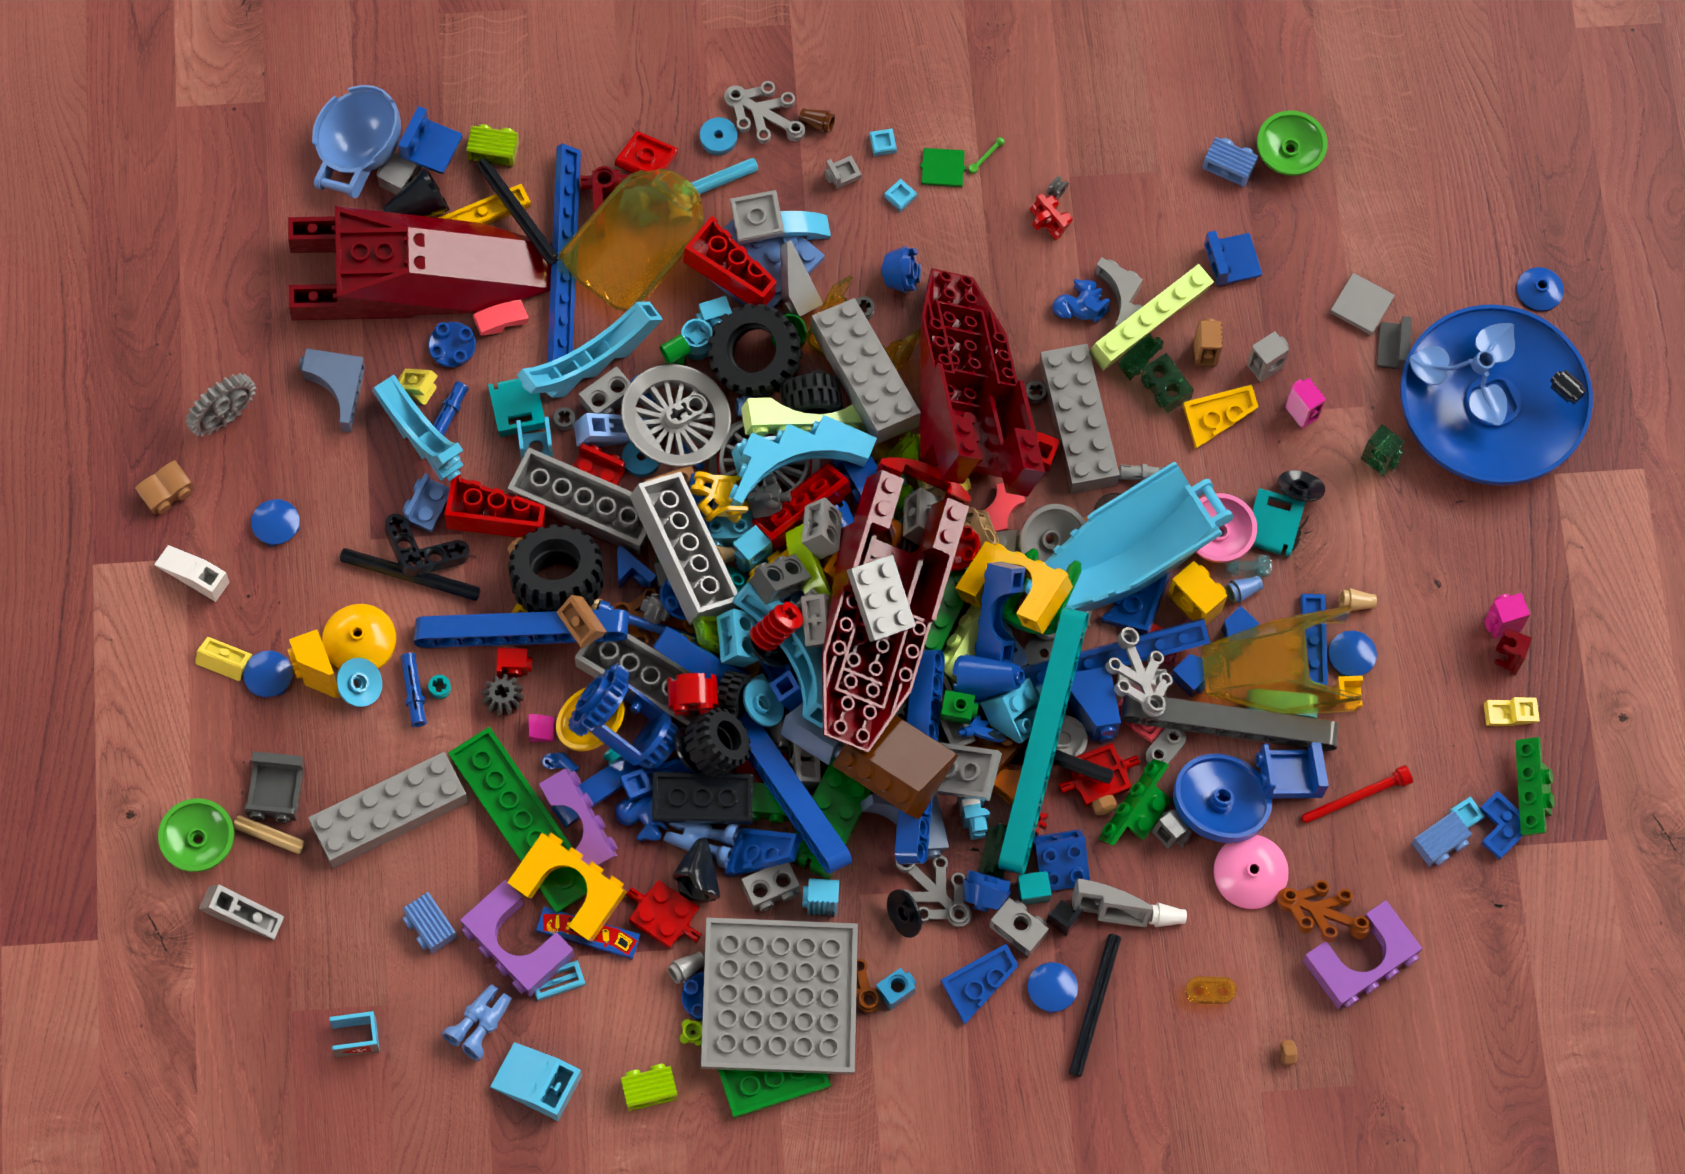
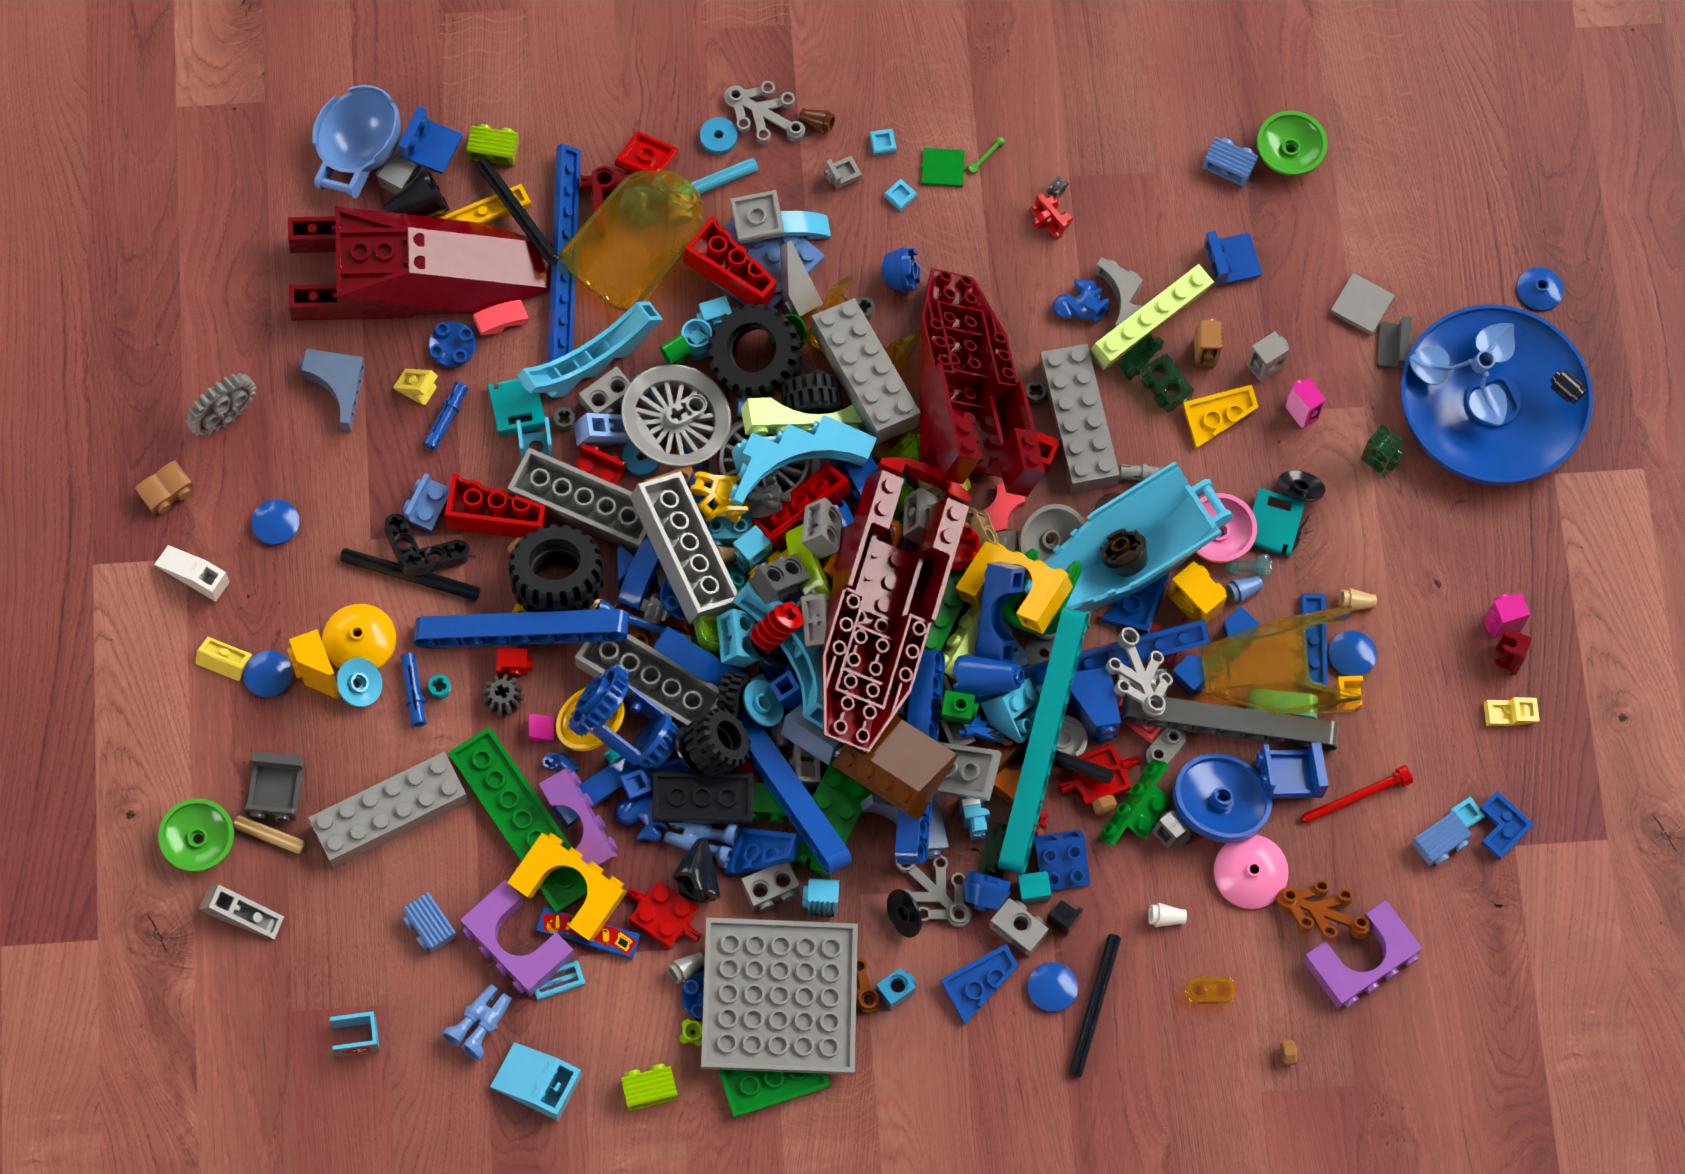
(412, 424): medium azure arch -> none
(581, 621): medium nougat slope -> none
(639, 576): none -> blue slope
(692, 694): red brick -> none
(881, 598): plate -> none
(1110, 903): light grey slope -> none
(1125, 552): none -> dark brown cone
(1533, 787): green bracket -> none

